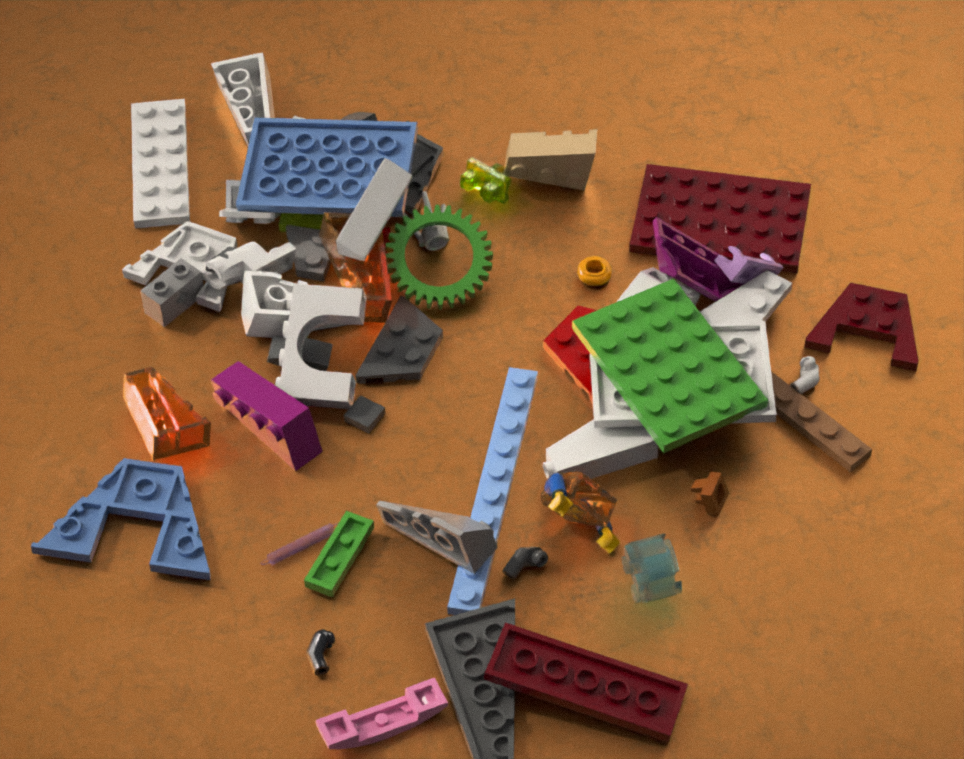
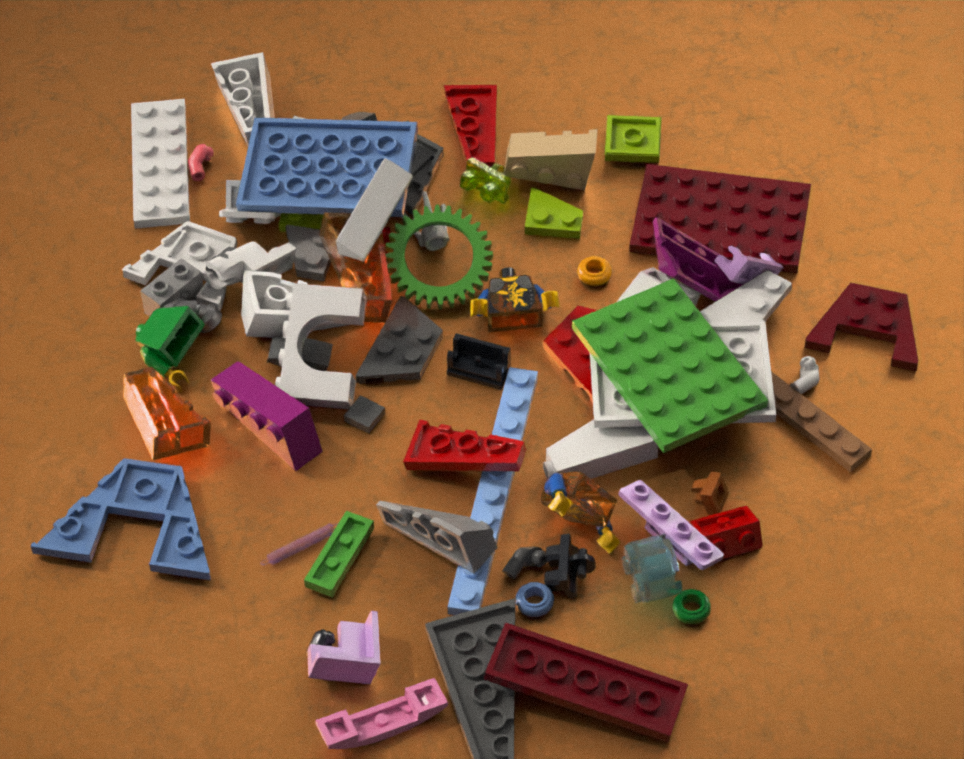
(171, 333): none -> green torso
(196, 159): none -> coral arm
(354, 658): none -> lavender panel
(452, 450): none -> red wing
(474, 119): none -> red wing
(478, 361): none -> black hinge
(513, 302): none -> torso
(534, 589): none -> medium blue piece
(552, 216): none -> lime wing
(572, 564): none -> black hips
(633, 139): none -> lime plate
(661, 518): none -> lavender bracket
(691, 596): none -> green piece
(731, 531): none -> red bracket

